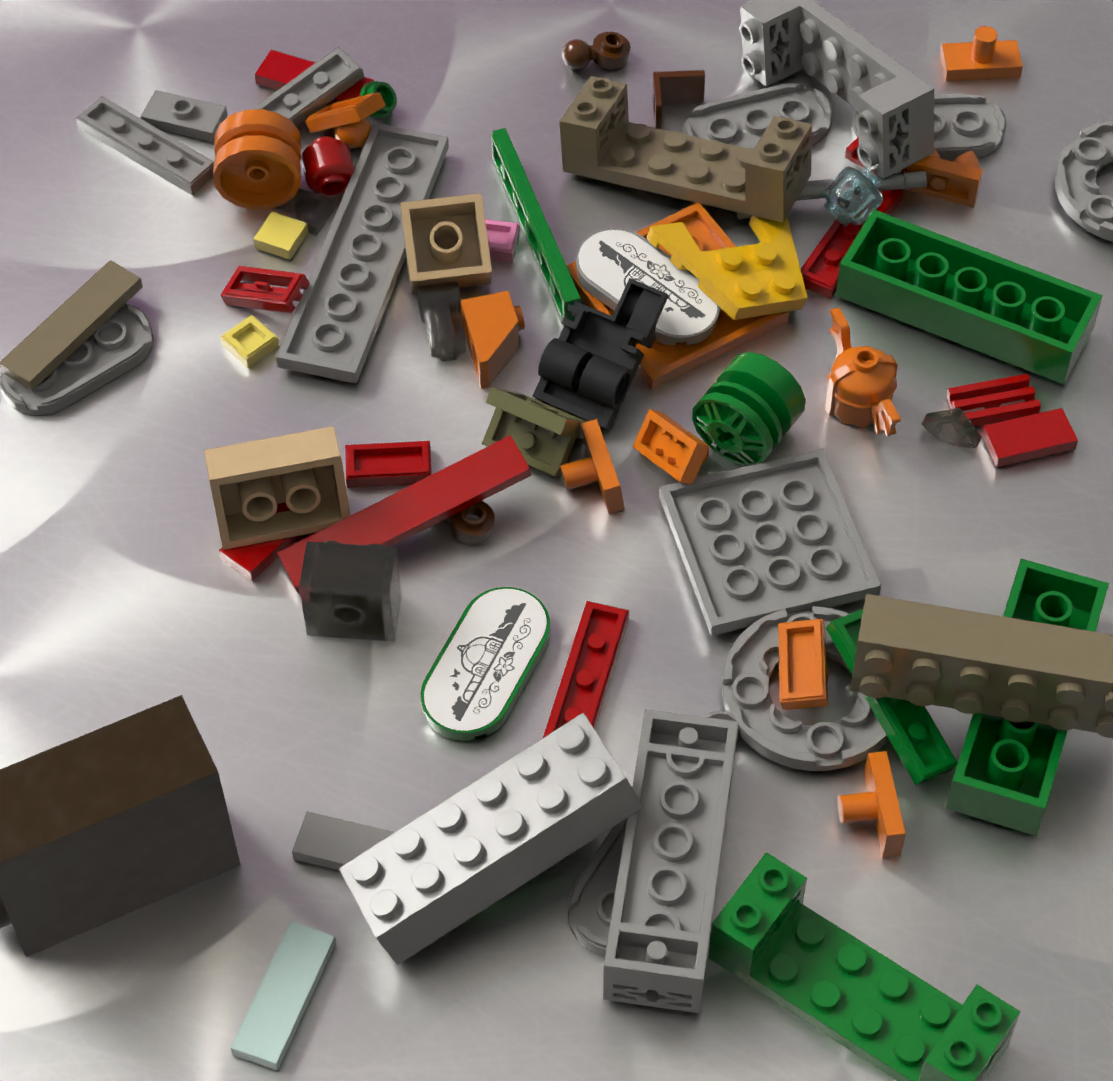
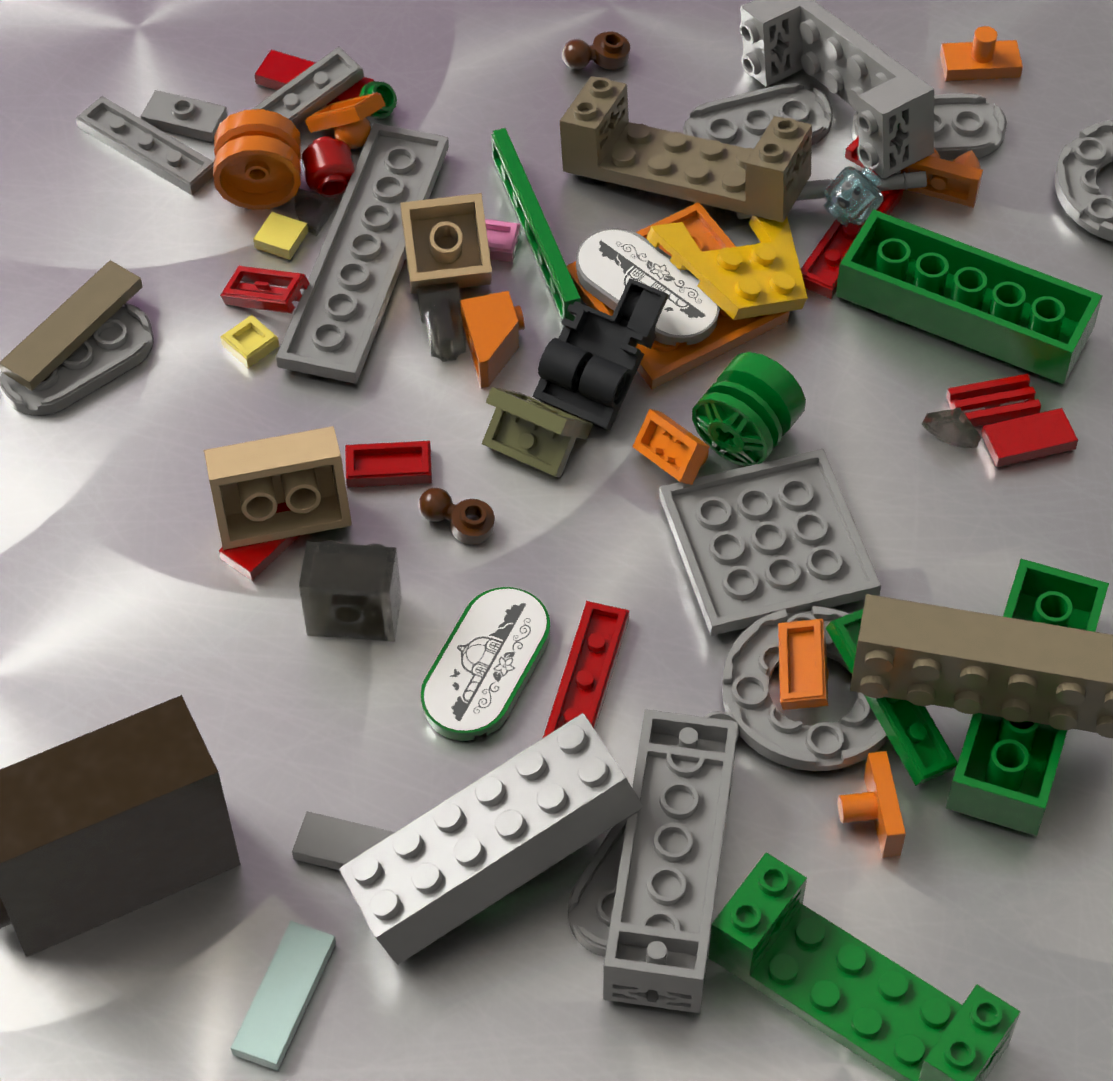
(421, 503): red tile -> none
(595, 468): orange tile -> none
(676, 88): reddish brown bracket -> none
(861, 382): orange helmet -> none

